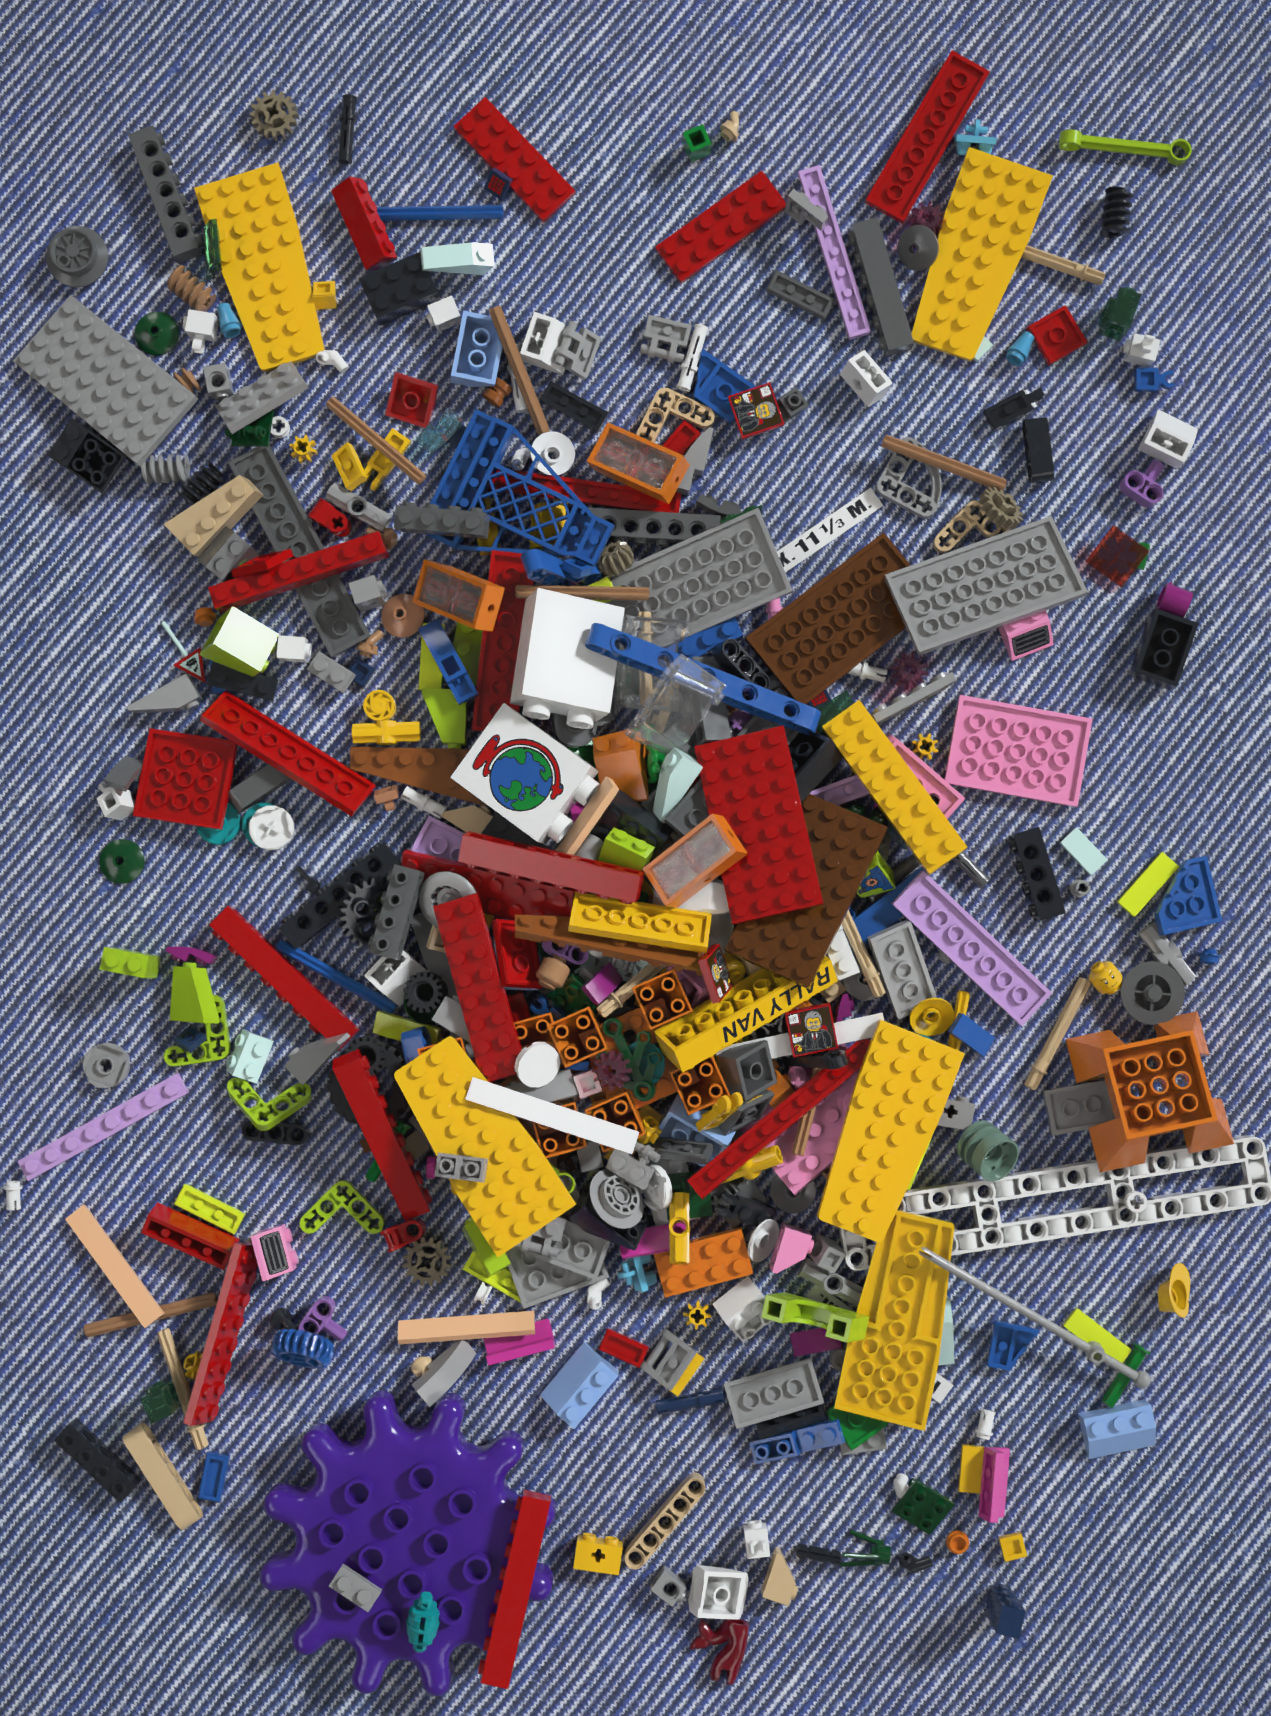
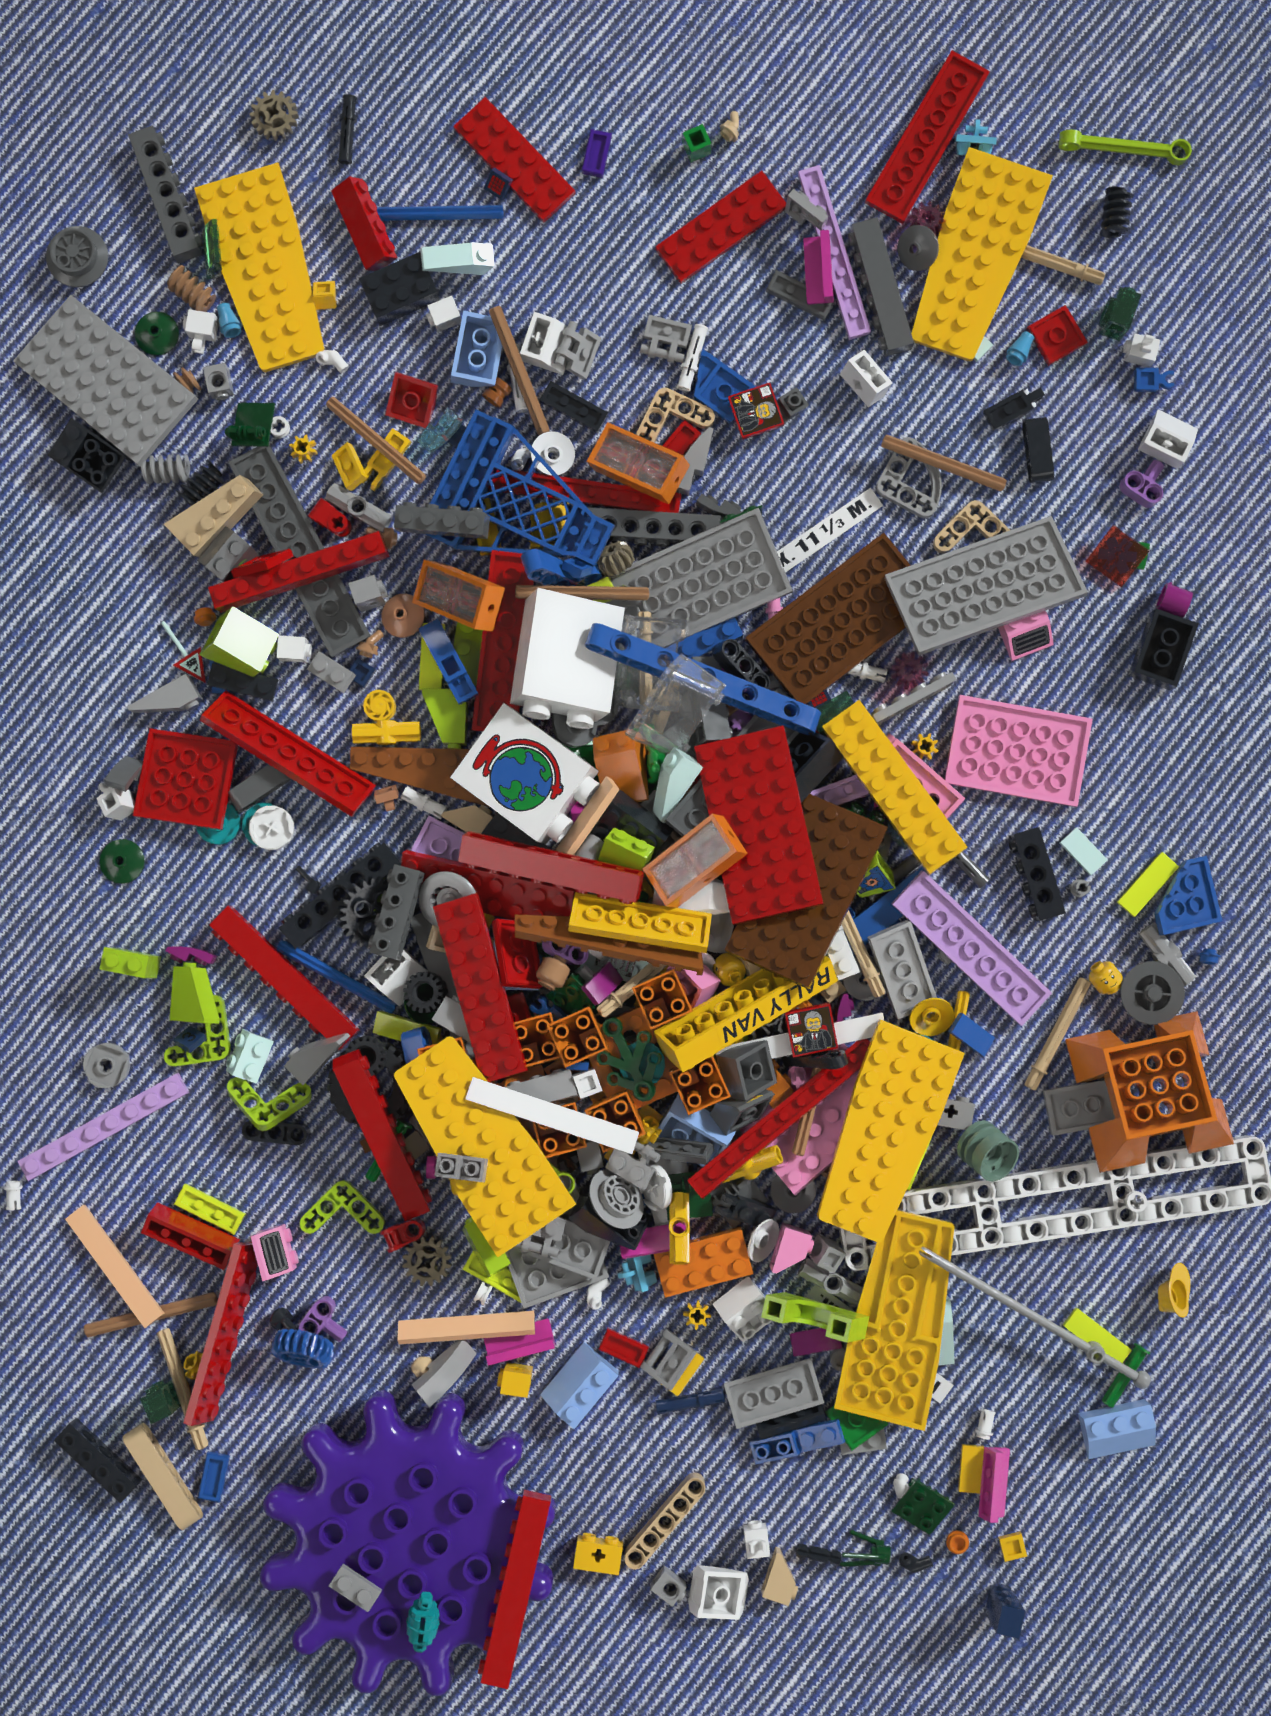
(261, 396): light grey plate -> none
(515, 1379): none -> yellow brick
(537, 1064): white tile -> none
(596, 153): none -> dark purple tile
(616, 1063): clear pink gear -> none
(715, 973): tile -> none
(720, 1111): yellow hinge -> none
(732, 1654): dark red piece -> none
(818, 269): none -> dark pink panel
(1000, 508): dark tan gear -> none
(1008, 1343): blue wing -> none

